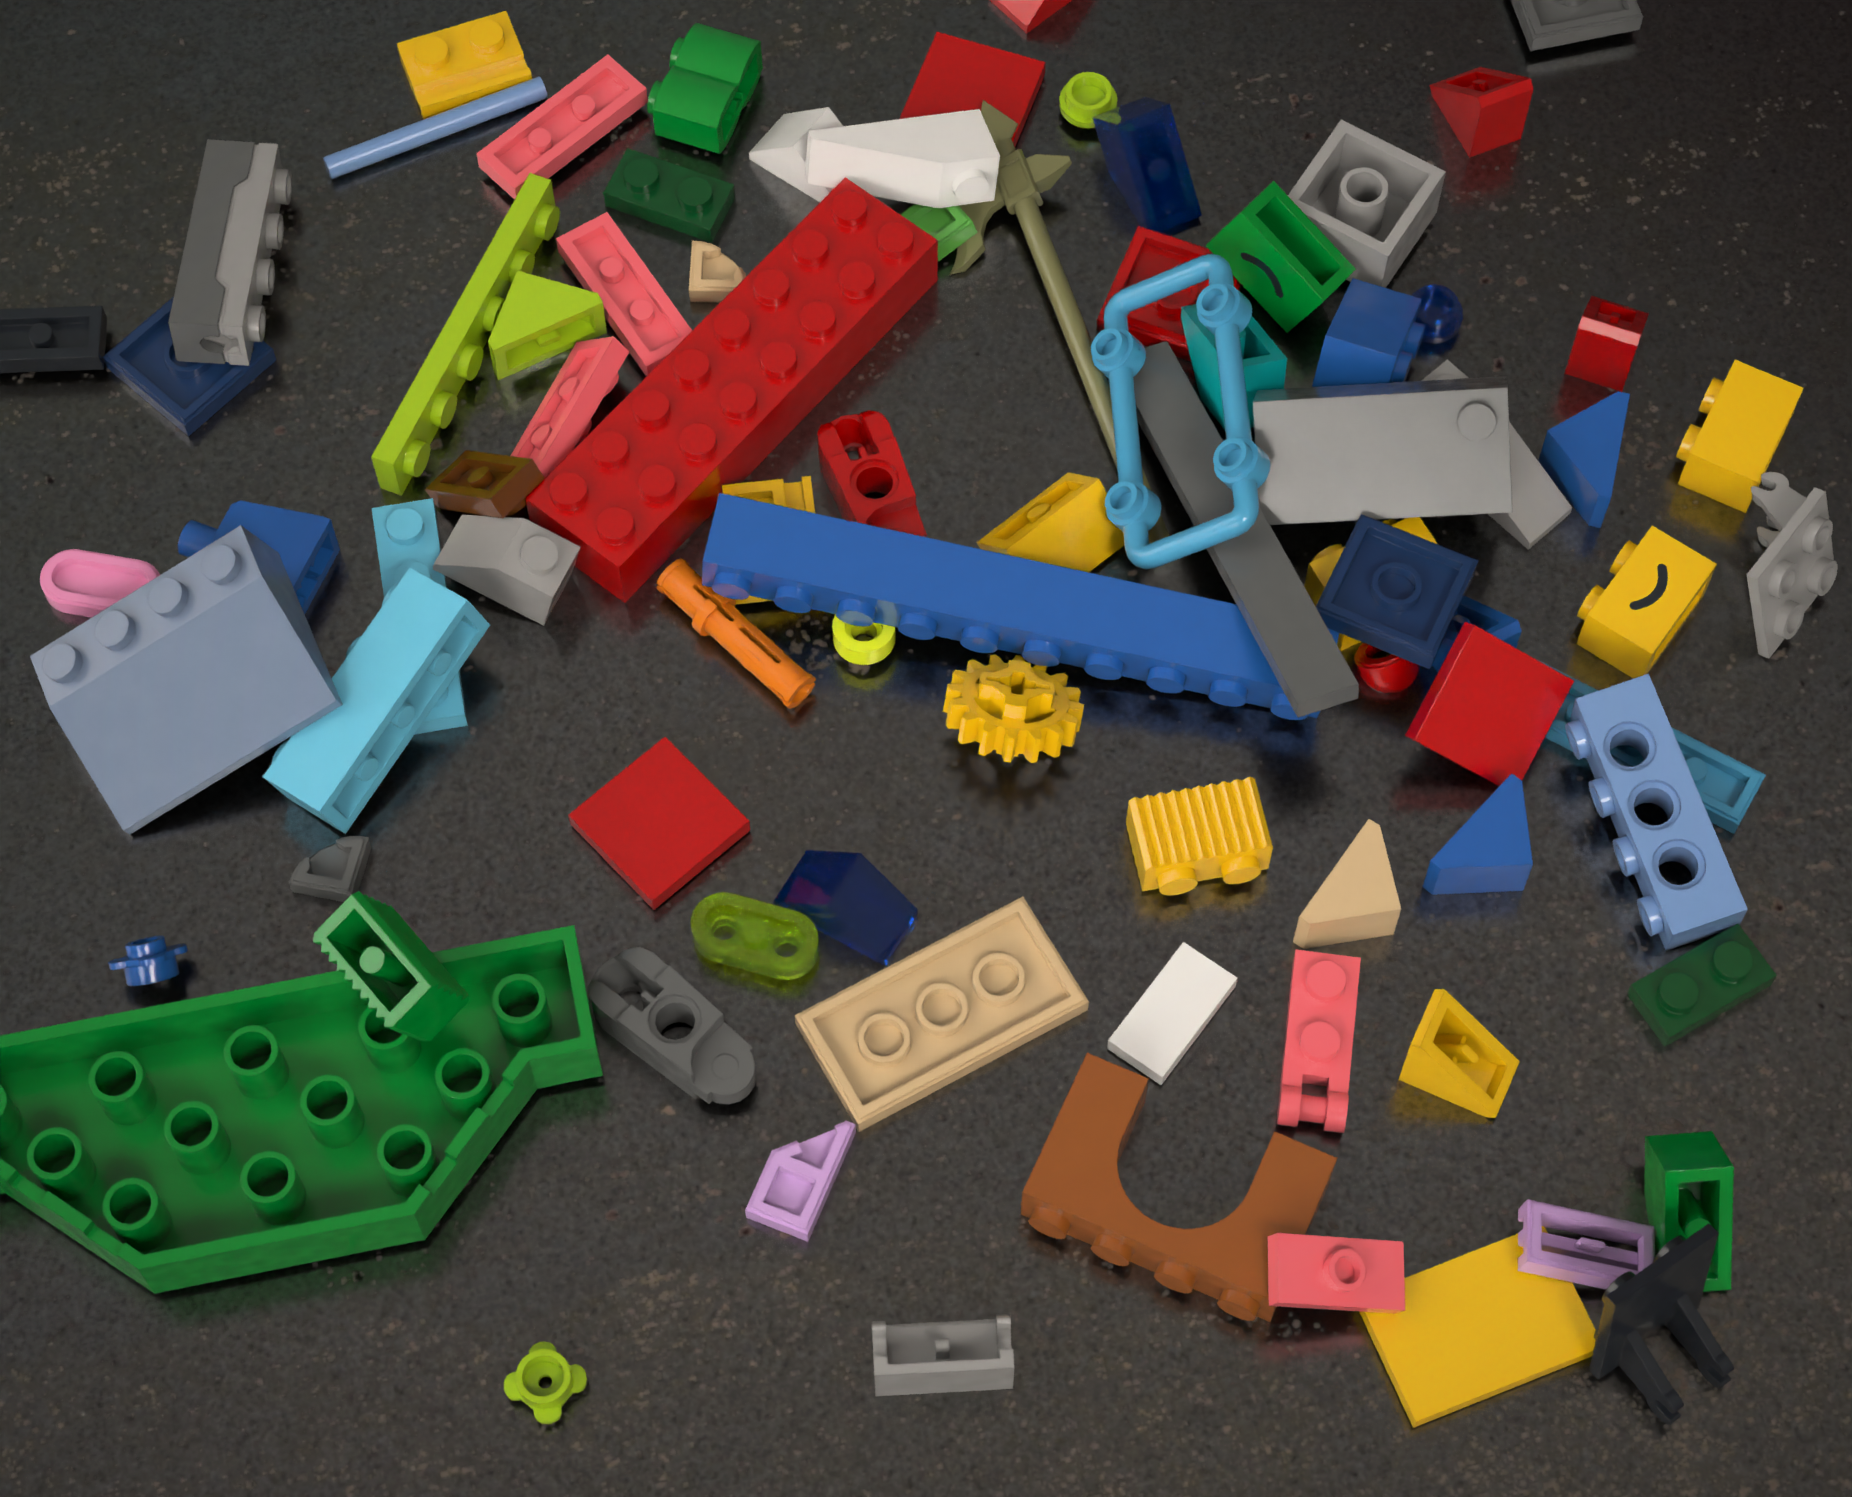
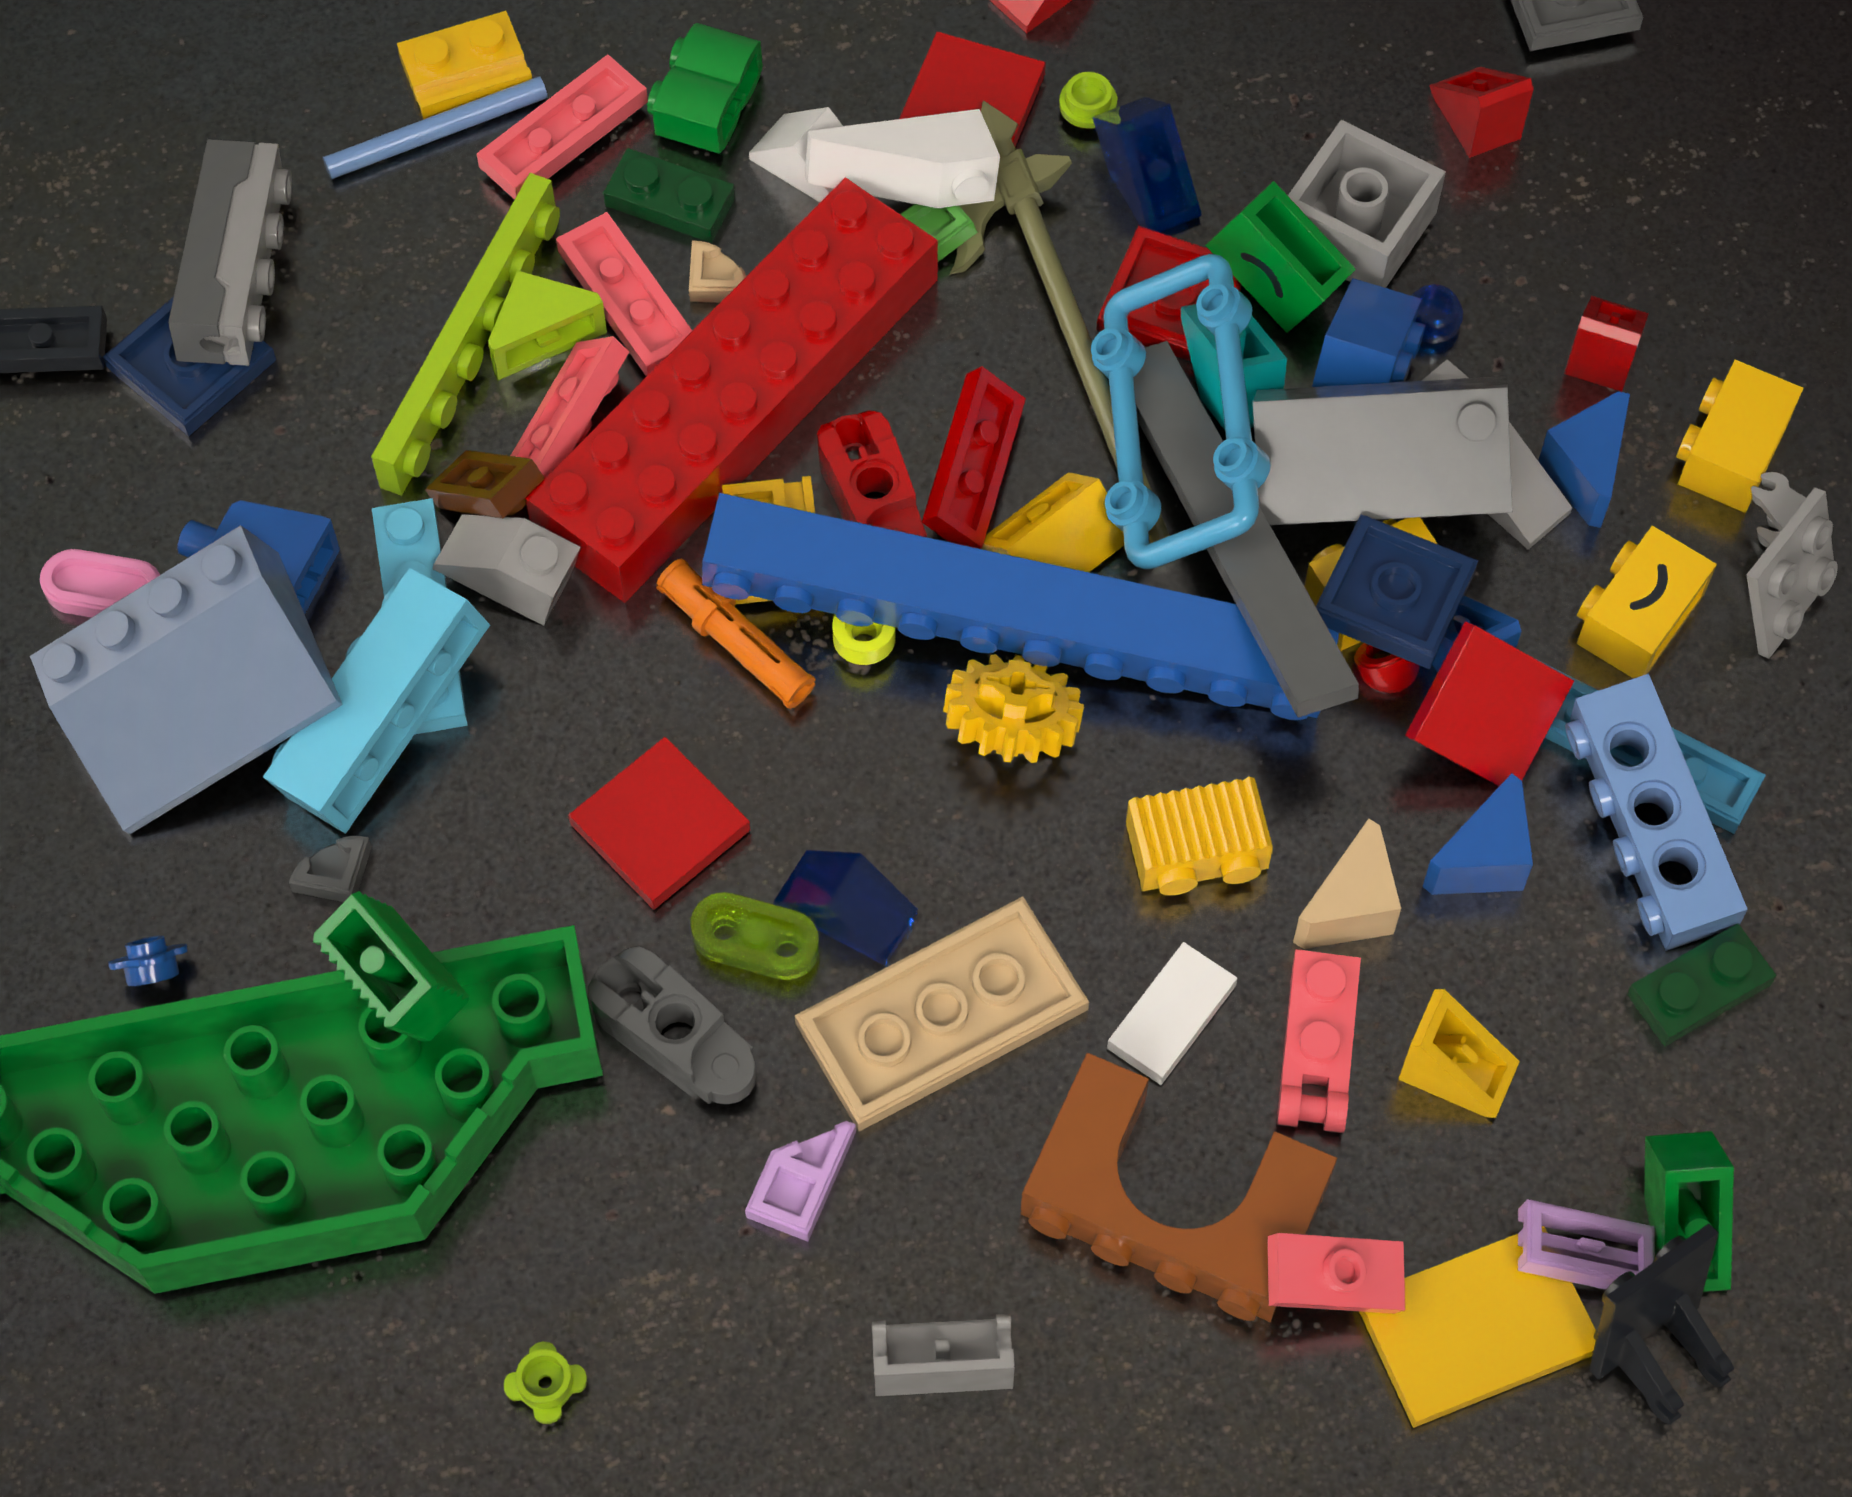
(974, 459): none -> red plate

